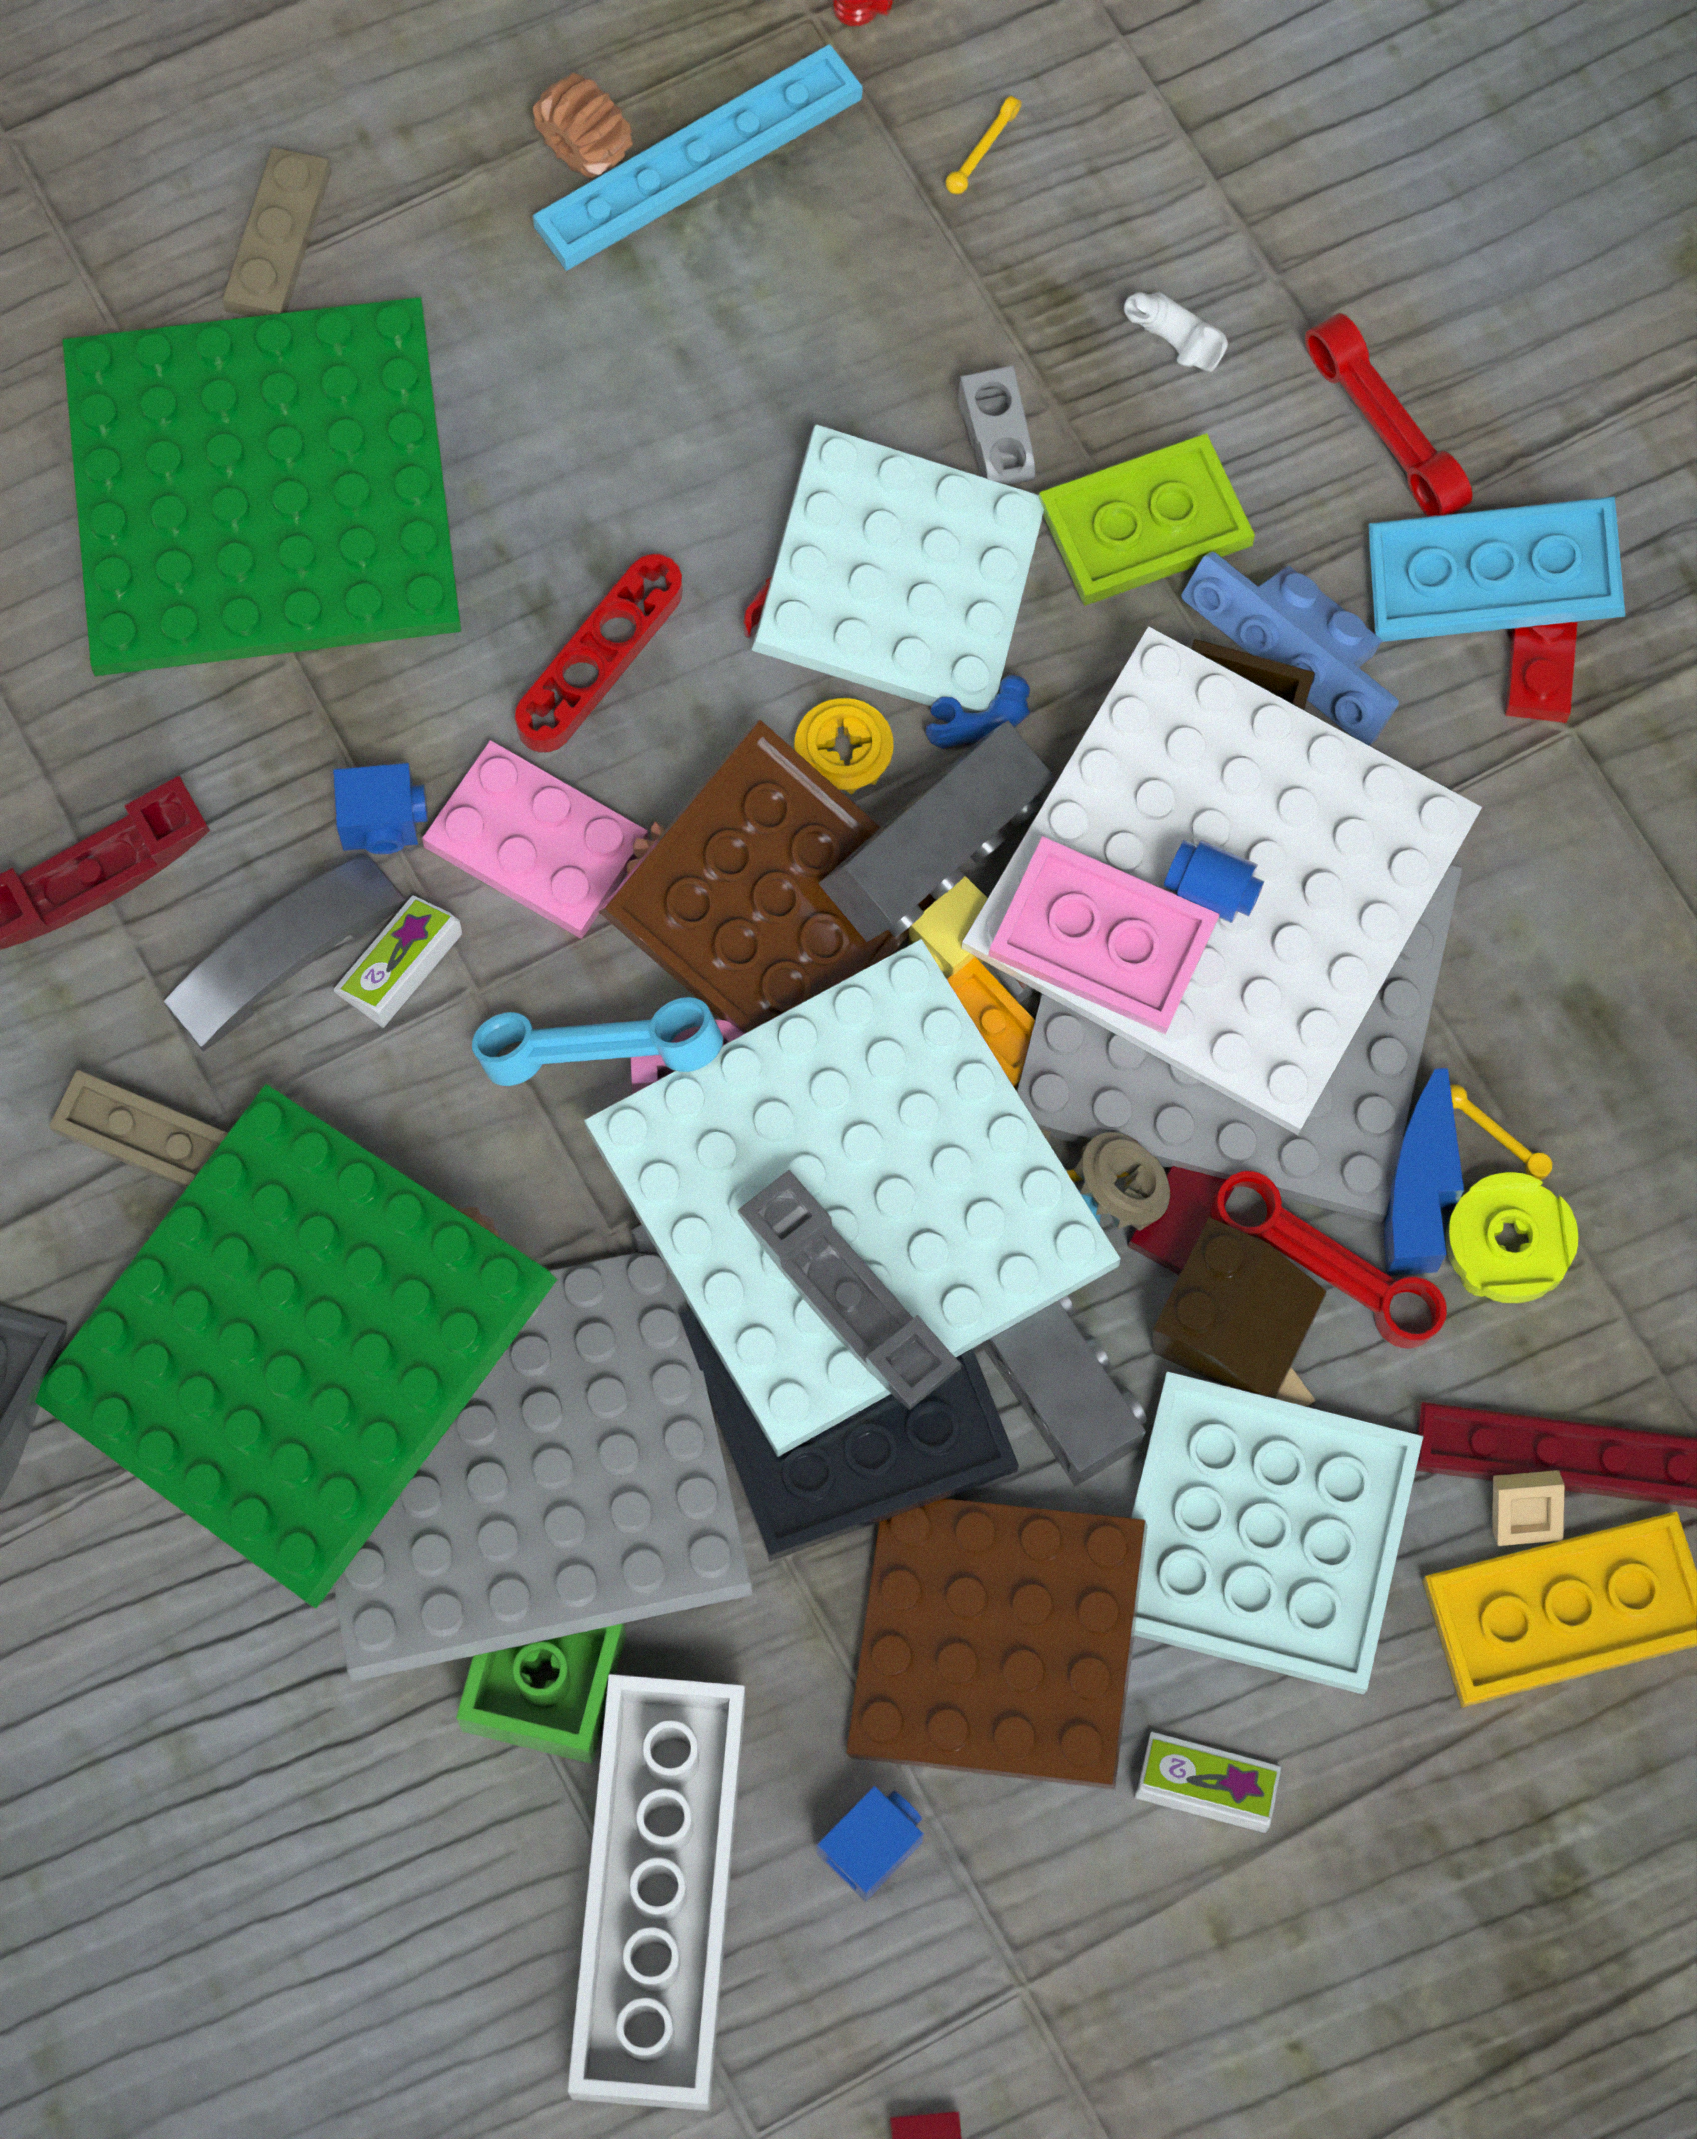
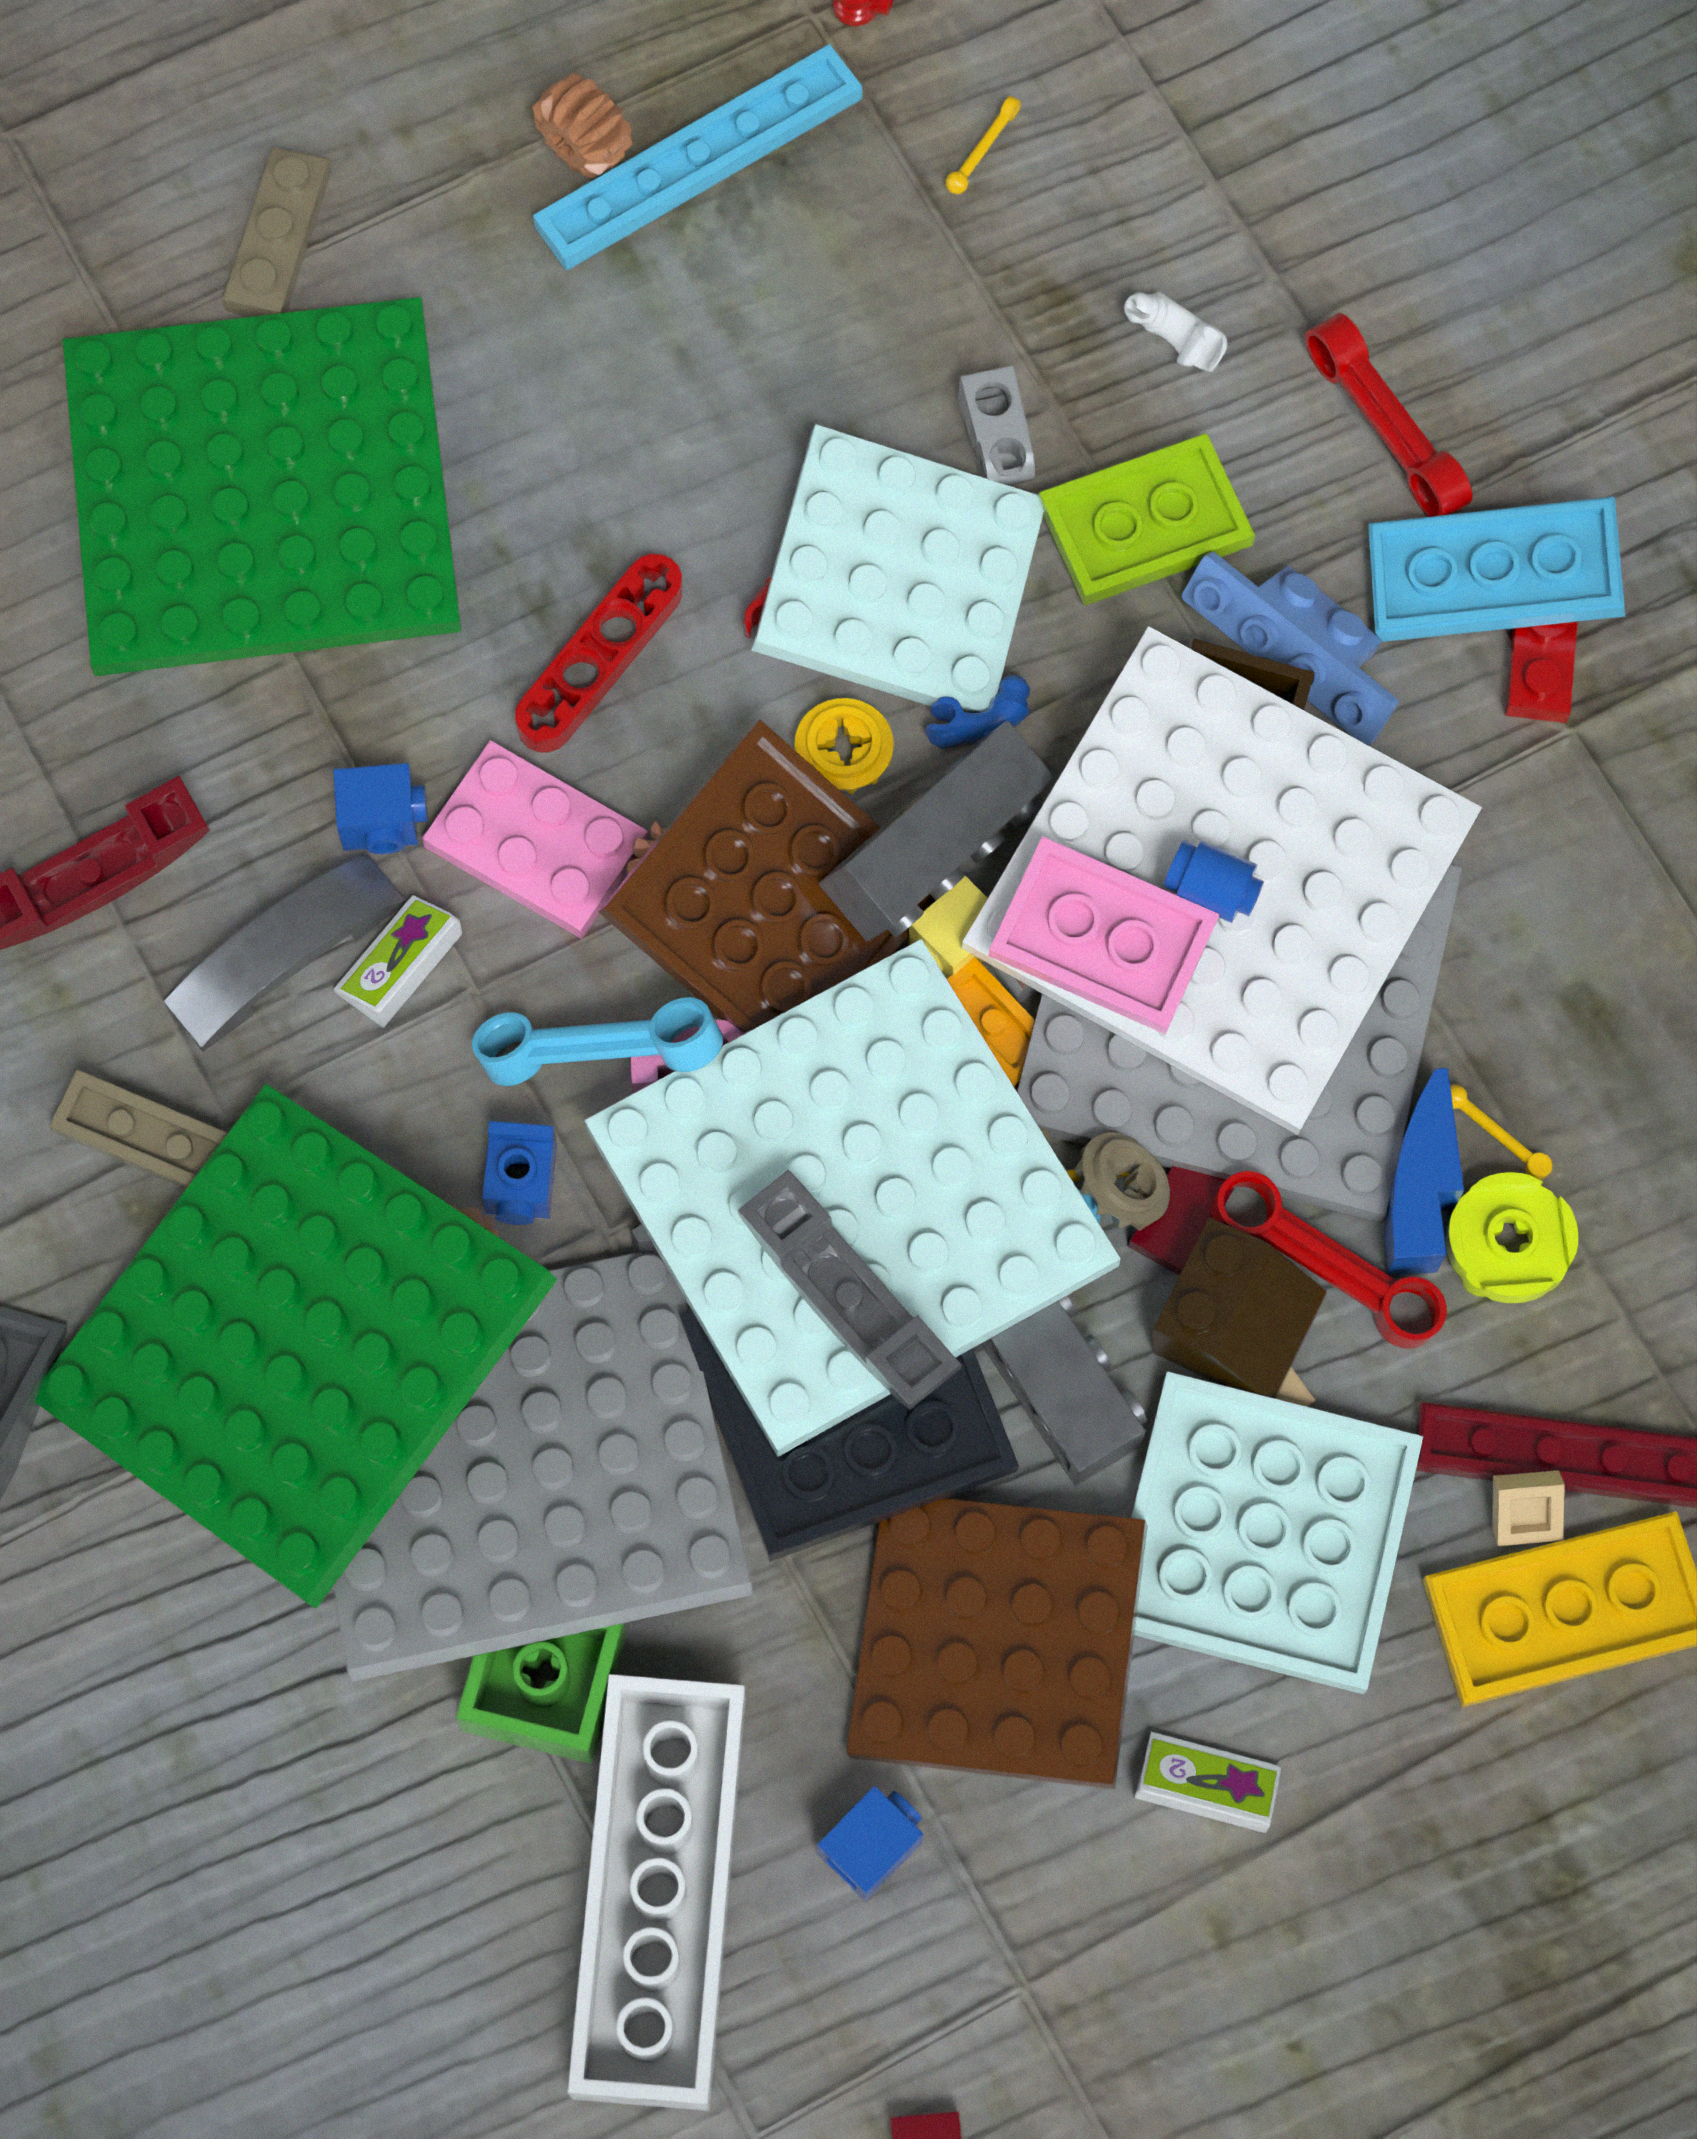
(519, 1146): none -> blue brick

